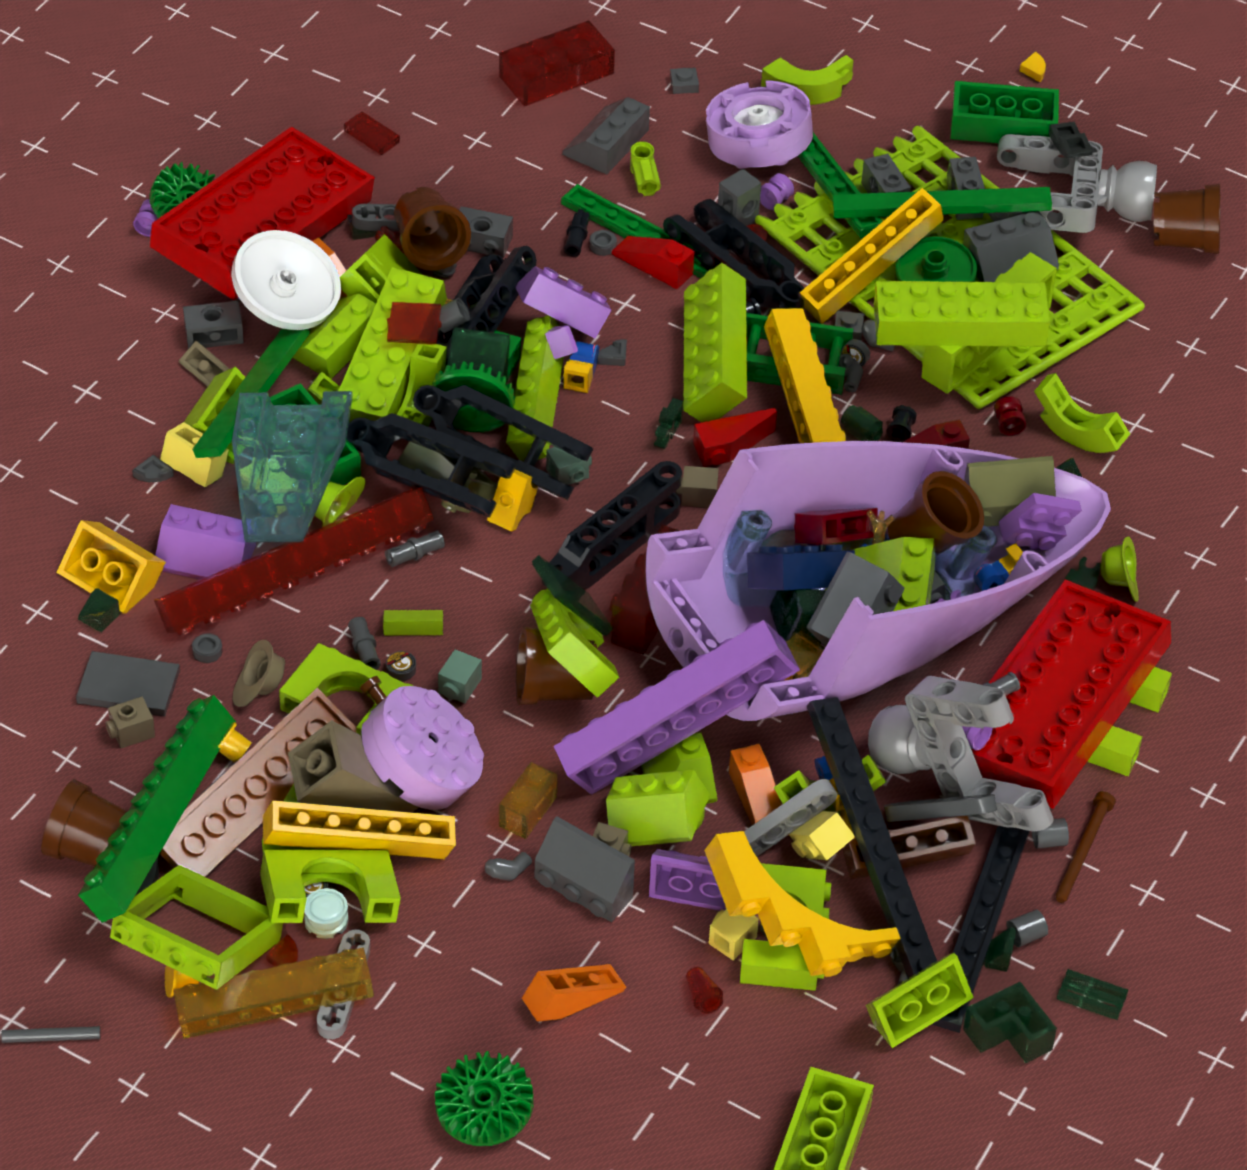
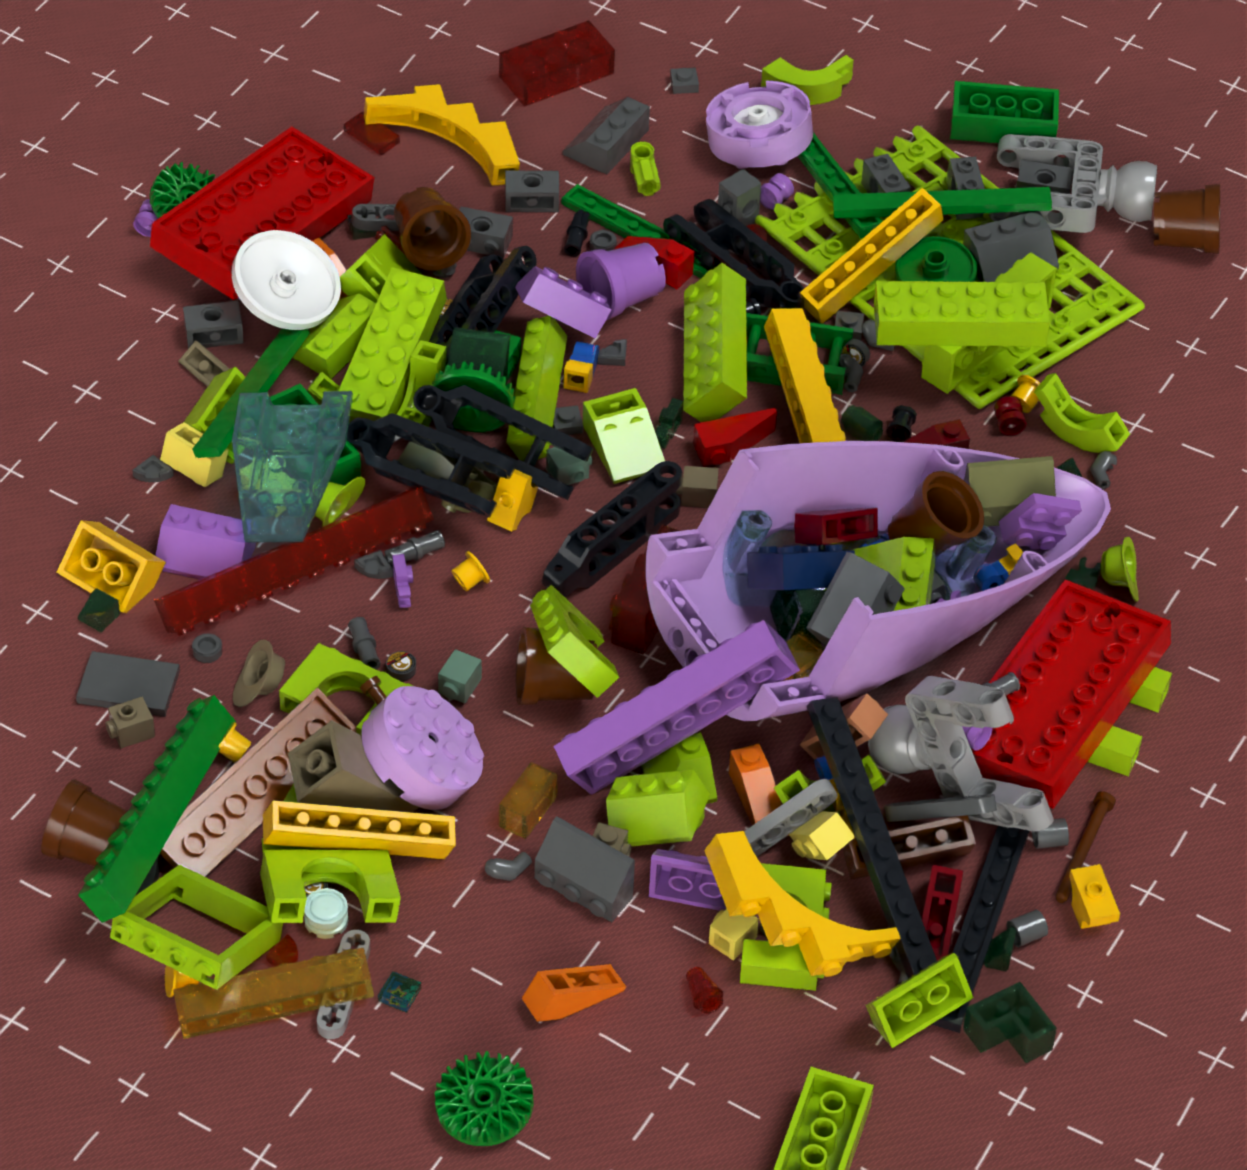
(50, 1034): dark grey bar -> none
(374, 566): none -> dark grey tile
(399, 991): none -> tile
(402, 576): none -> medium lavender plate
(413, 622): lime slope -> none
(414, 323): clear red piece -> none
(427, 110): none -> yellow arch
(453, 315): dark grey beam -> none
(470, 572): none -> yellow piece
(531, 191): none -> dark grey brick
(561, 341): medium lavender slope -> none
(568, 420): none -> dark grey plate
(572, 595): clear green tile -> none
(621, 275): none -> medium lavender piece
(622, 434): none -> slope
(863, 718): none -> nougat brick
(879, 525): clear yellow bar -> none
(941, 907): none -> dark red slope
(1026, 393): none -> yellow piece
(1034, 67): yellow tile -> none
(1045, 175): none -> dark grey brick
(1069, 140): pearl dark grey slope -> none
(1092, 897): none -> yellow brick
(1094, 991): clear green tile -> none
(1099, 467): none -> dark grey arm

